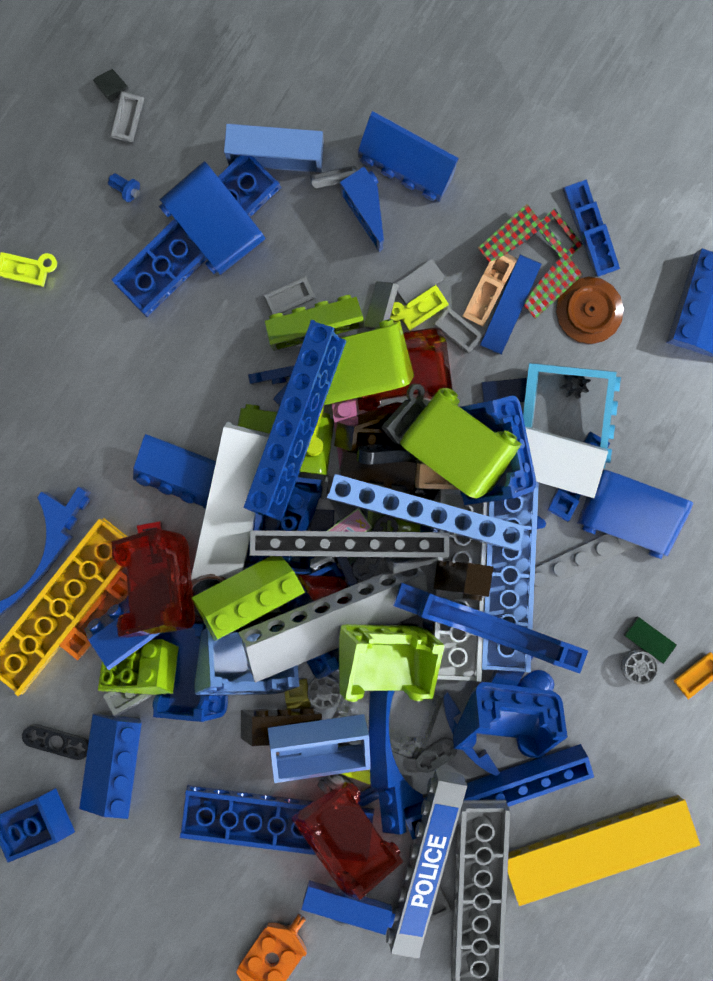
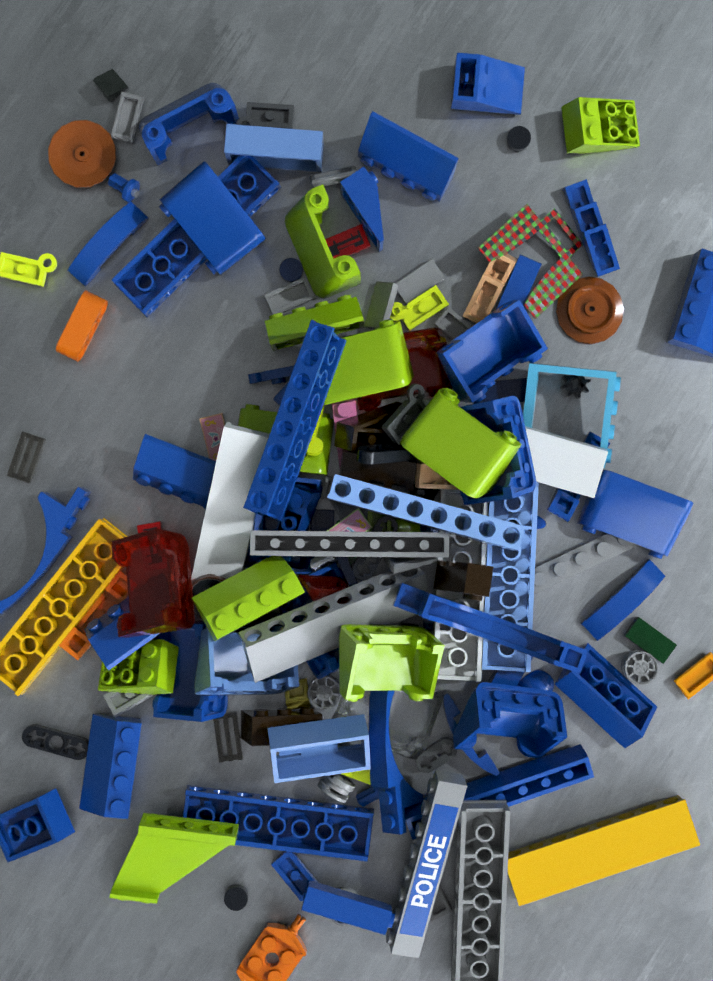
(19, 449): none -> clear smoke tile
(78, 139): none -> dark orange piece
(81, 325): none -> orange beam
(106, 242): none -> blue slope
(166, 852): none -> lime piece
(207, 99): none -> blue windscreen
(212, 431): none -> bright pink tile
(230, 757): none -> clear smoke tile
(236, 897): none -> black tile
(268, 115): none -> dark grey hinge
(291, 269): none -> dark blue tile
(293, 873): none -> blue plate
(323, 272): none -> lime windscreen
(347, 841): clear red windscreen -> none
(348, 242): none -> red tile
(487, 84): none -> blue slope
(490, 351): none -> blue windscreen
(518, 138): none -> black tile
(600, 125): none -> lime slope
(608, 698): none -> blue slope
(624, 601): none -> blue slope

